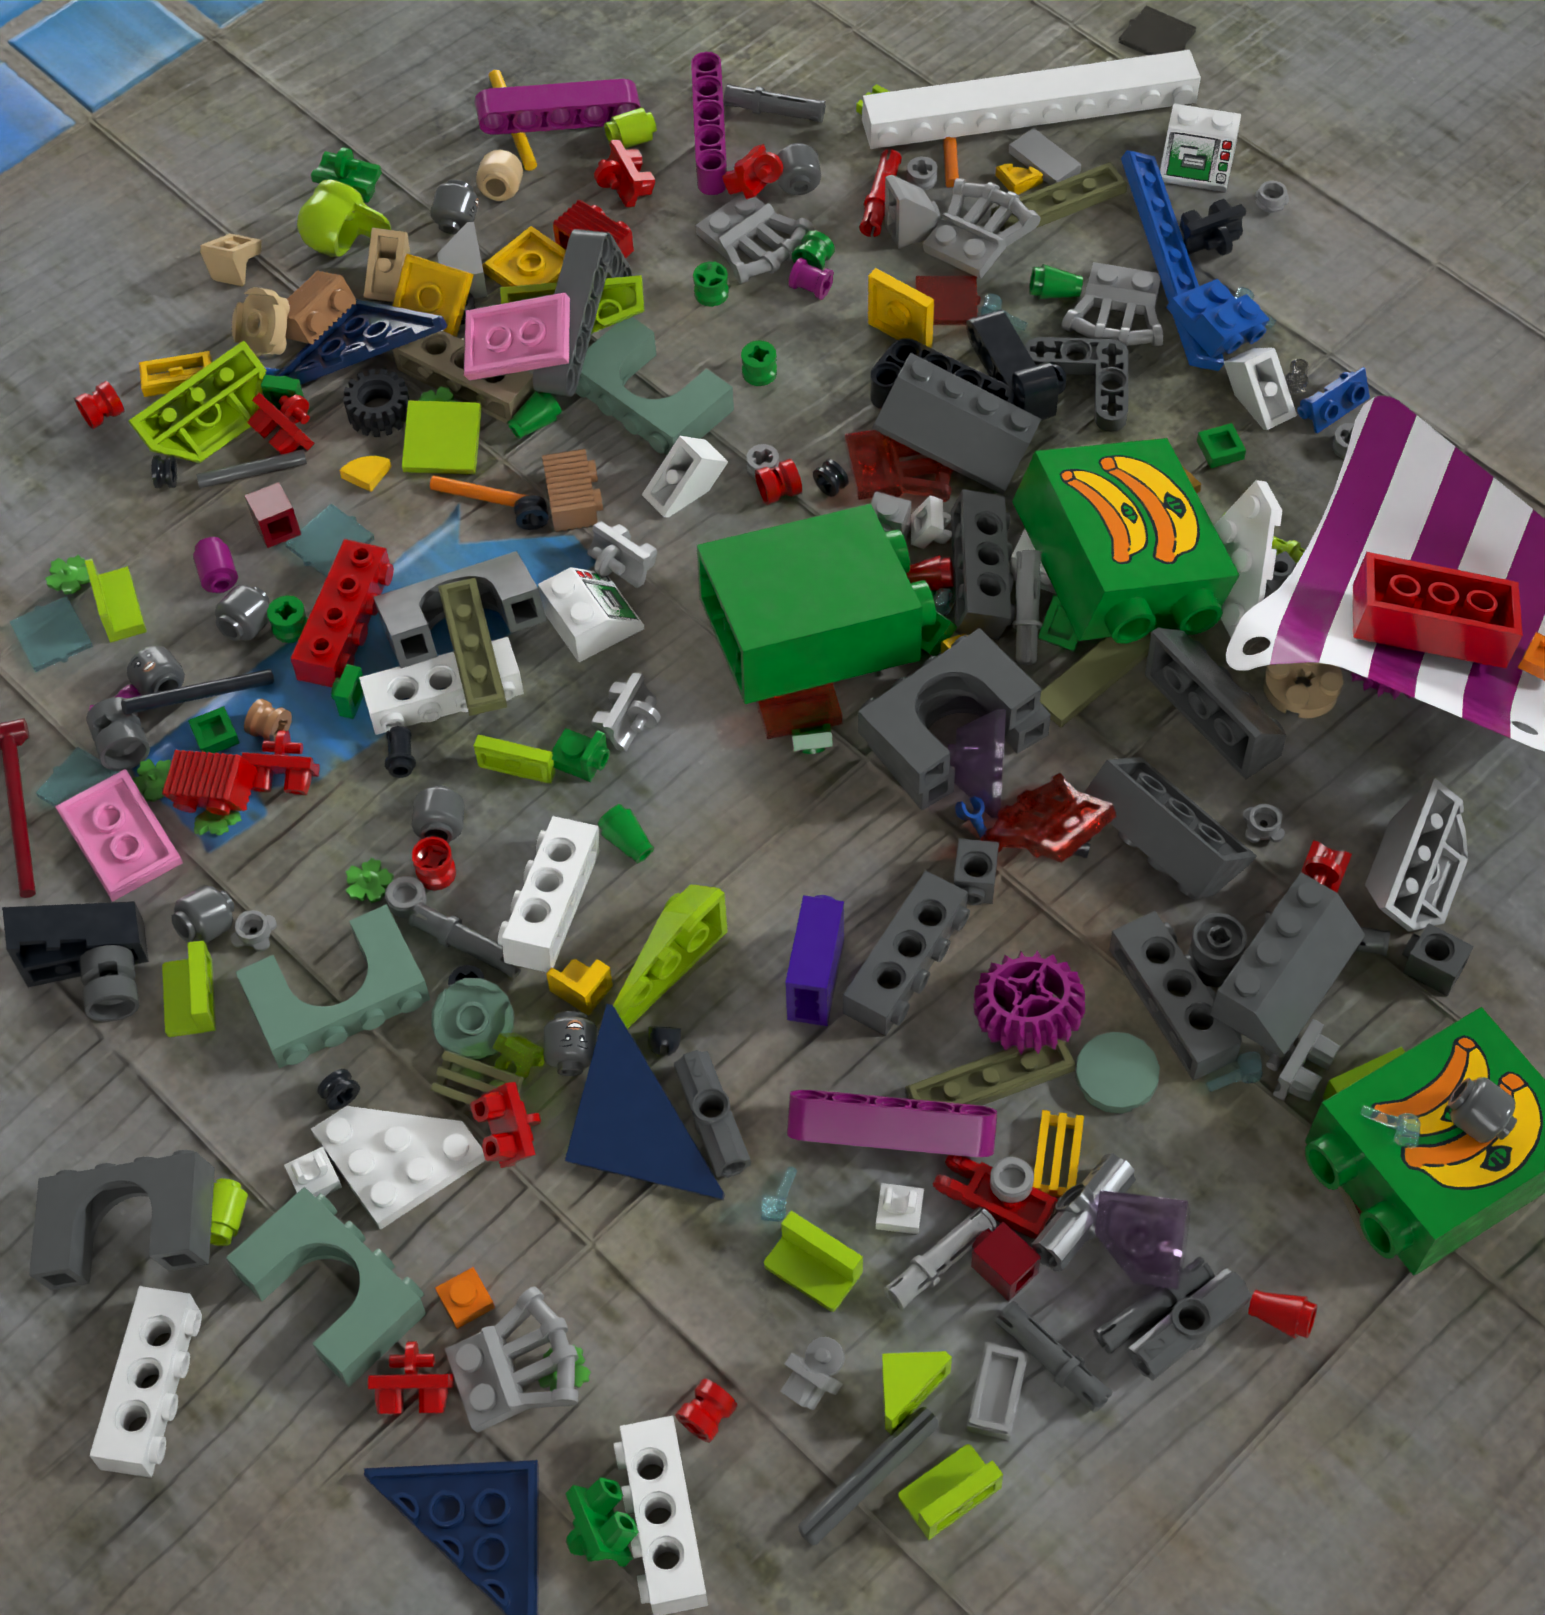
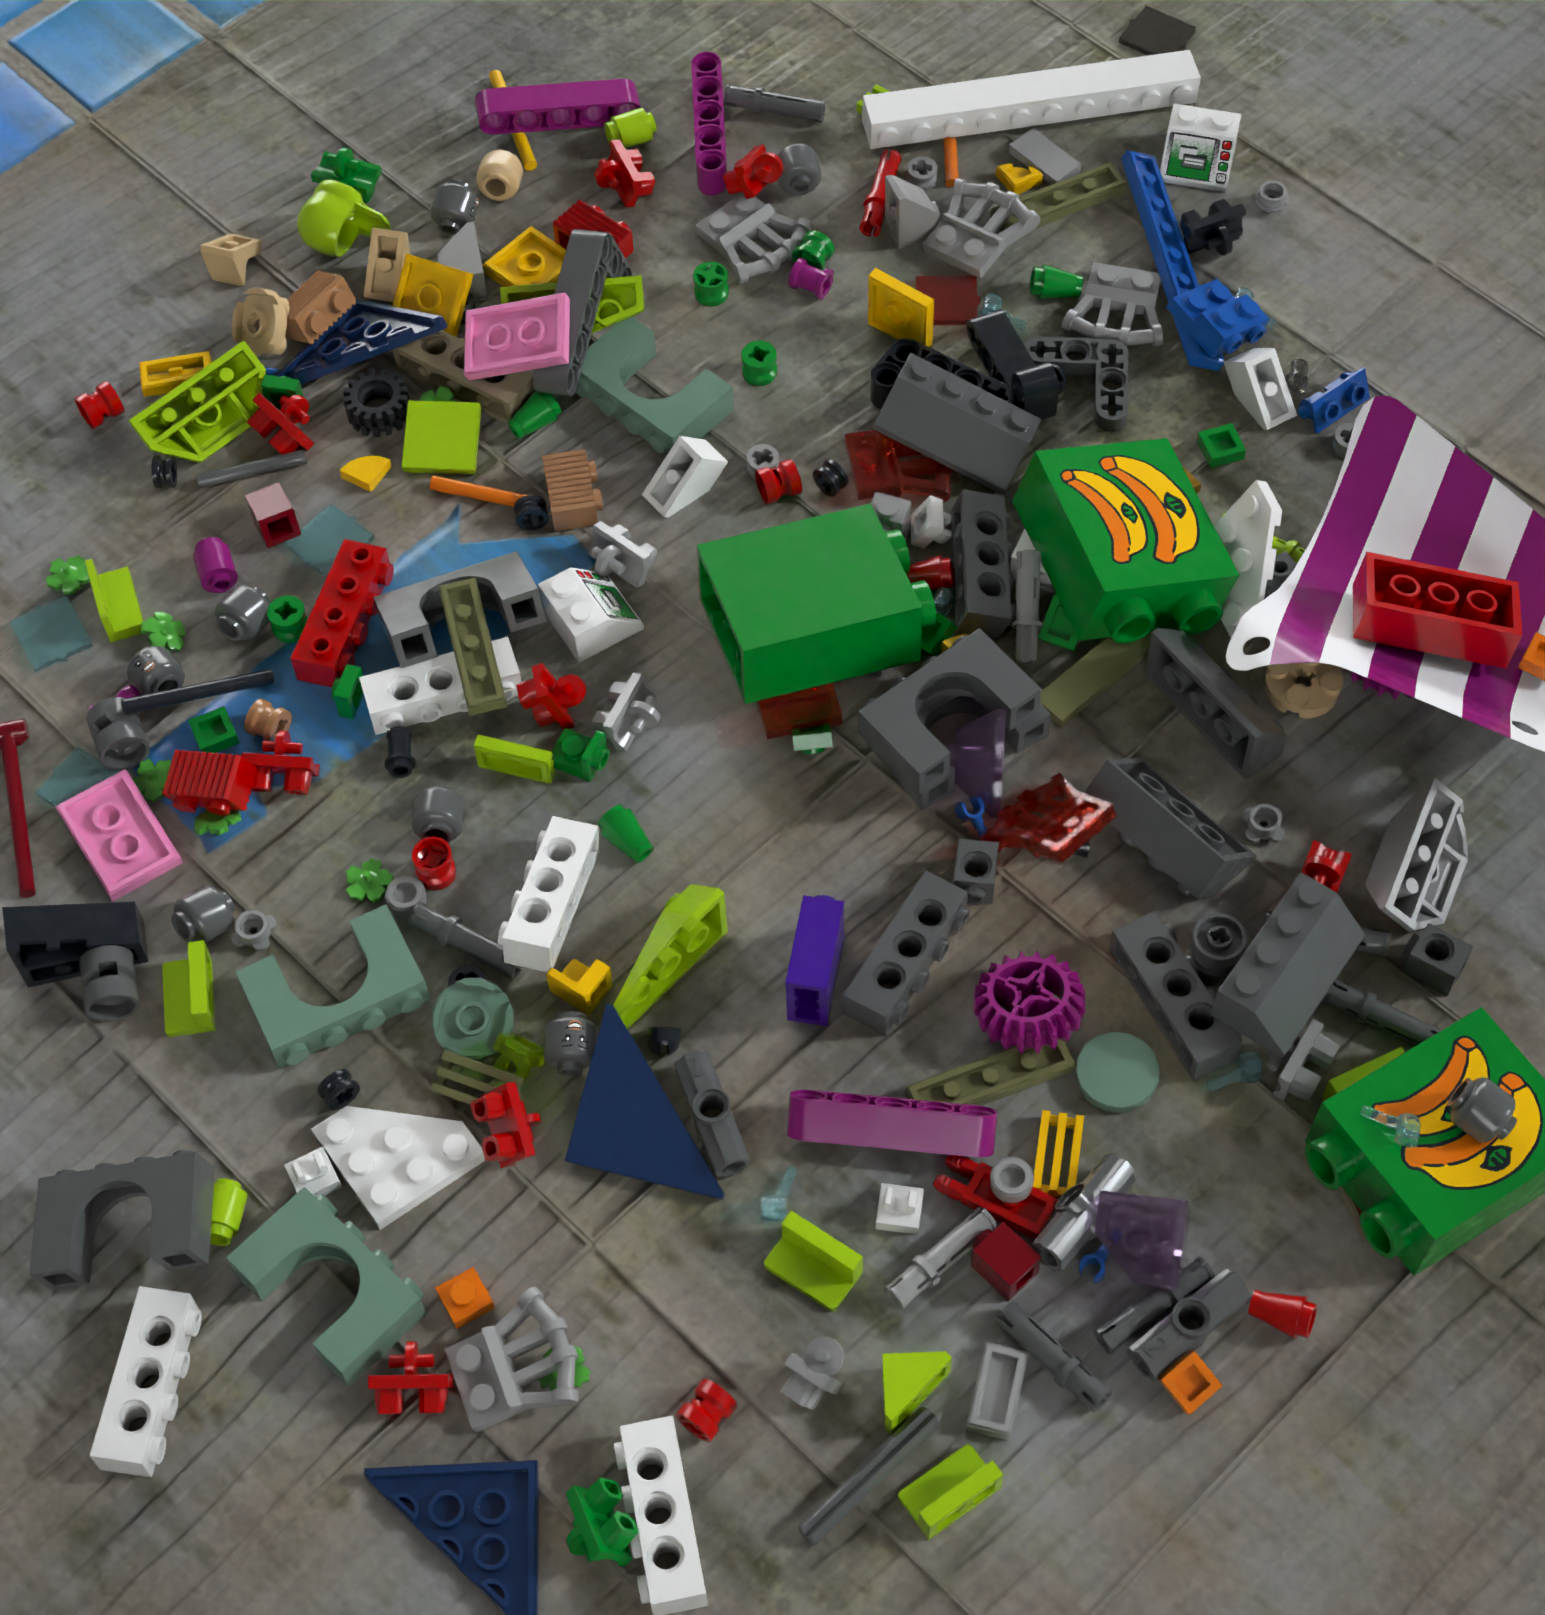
(164, 631): none -> bright green plant
(551, 697): none -> red hips
(1099, 1259): none -> blue hand
(1189, 1382): none -> orange plate
(1378, 1014): none -> dark grey pin

